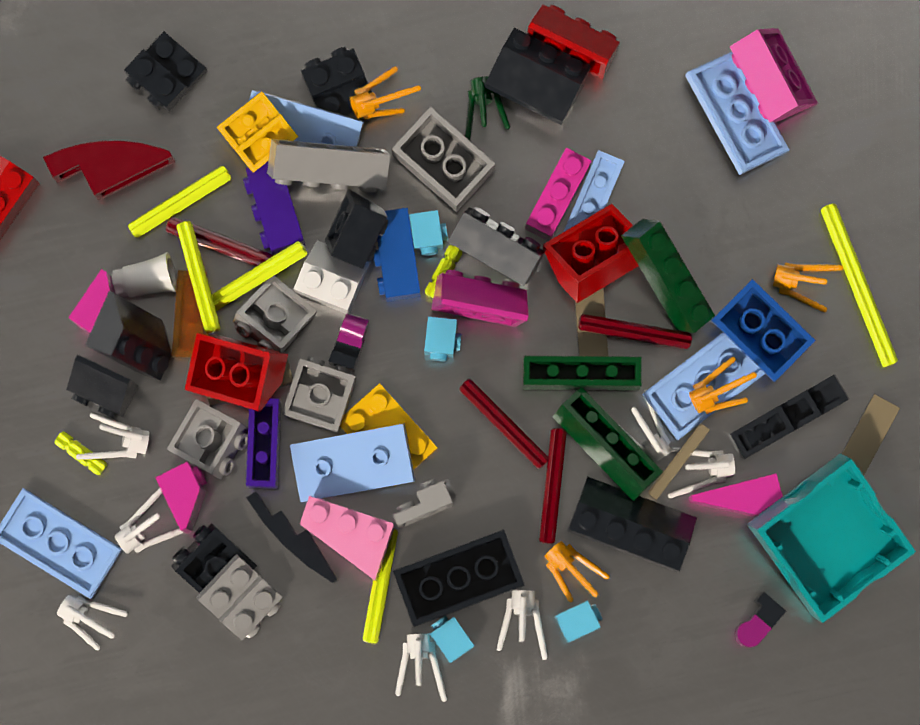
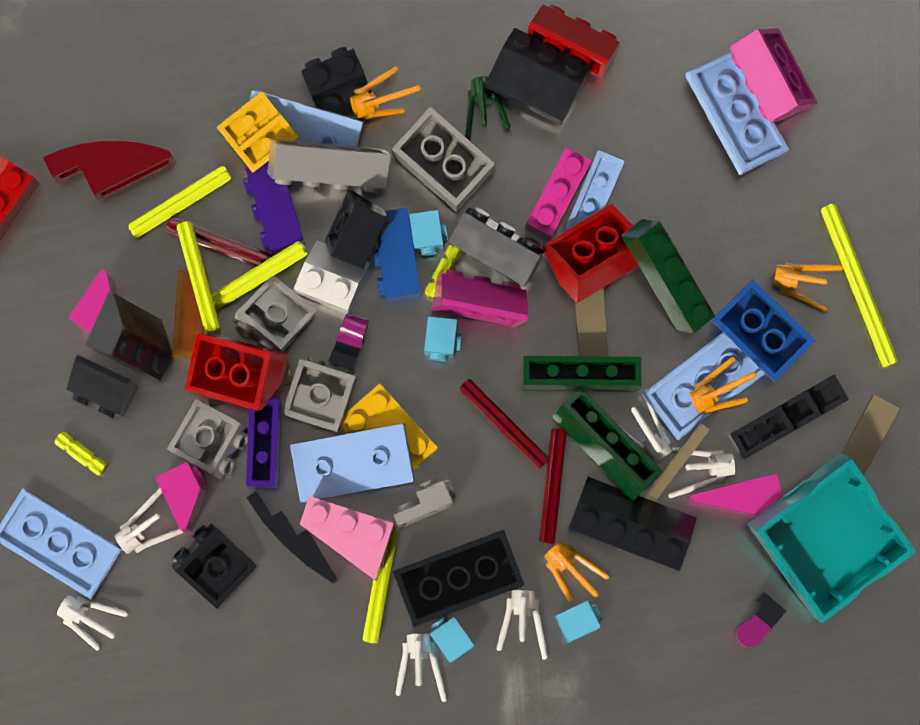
(133, 439): white plant -> none
(146, 277): white plant -> none
(164, 72): black plate -> none
(240, 598): light grey plate -> none
(635, 331): dark red axle -> none

